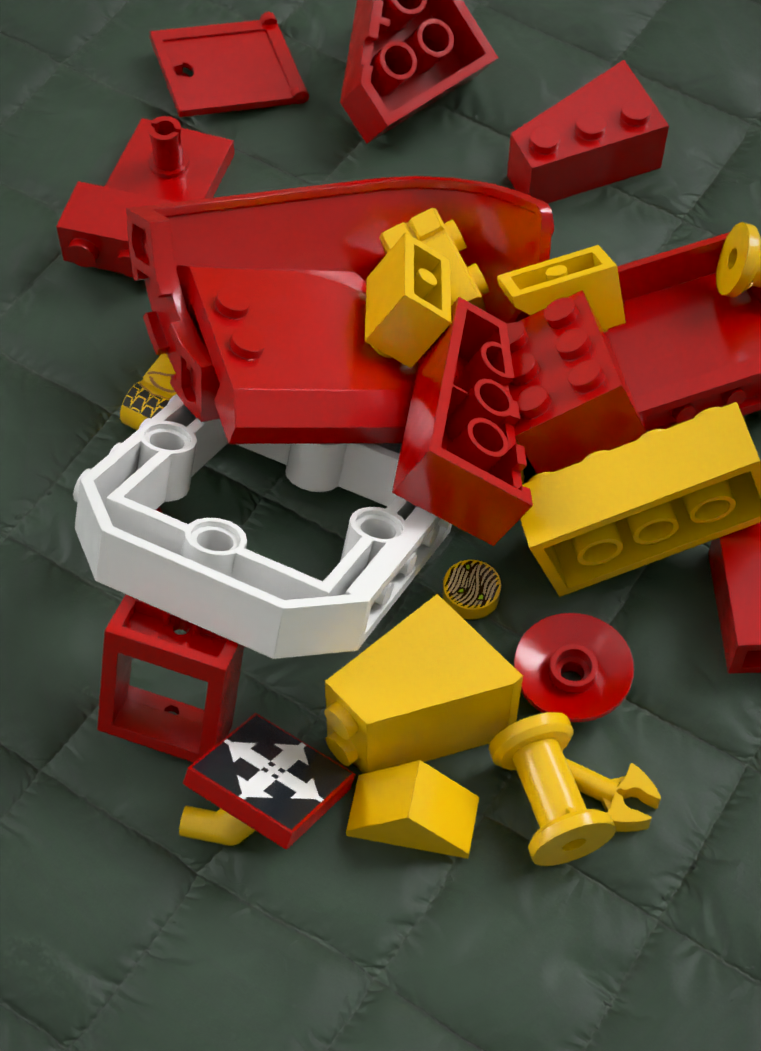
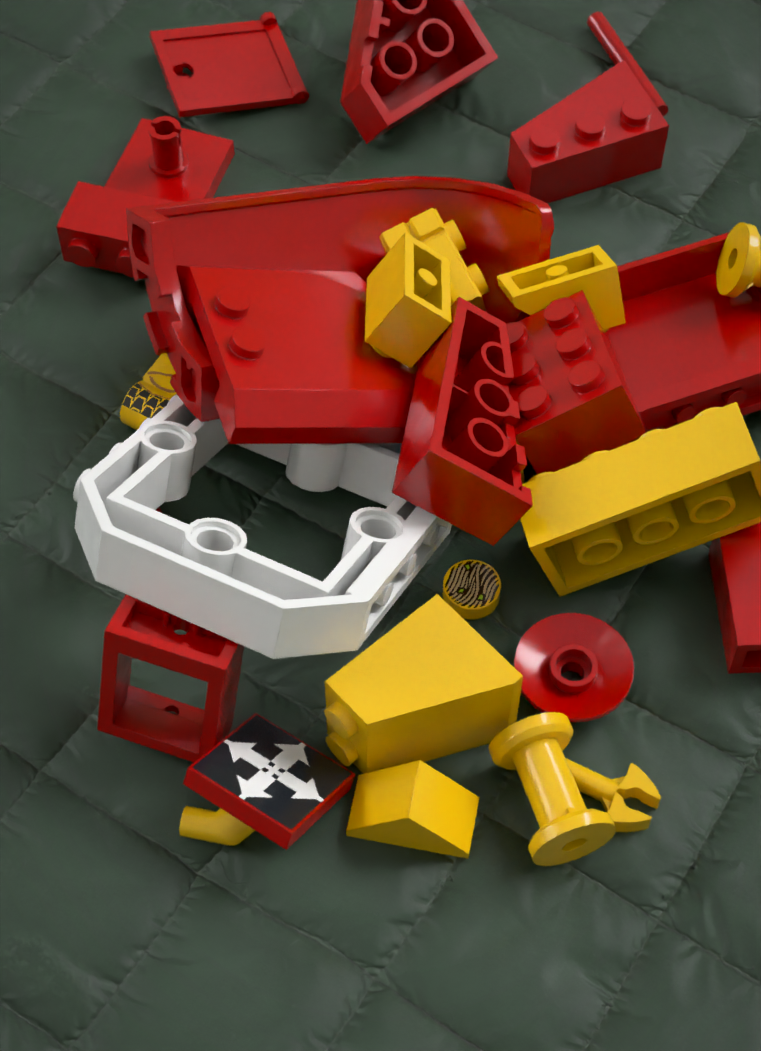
(618, 51): none -> red bar

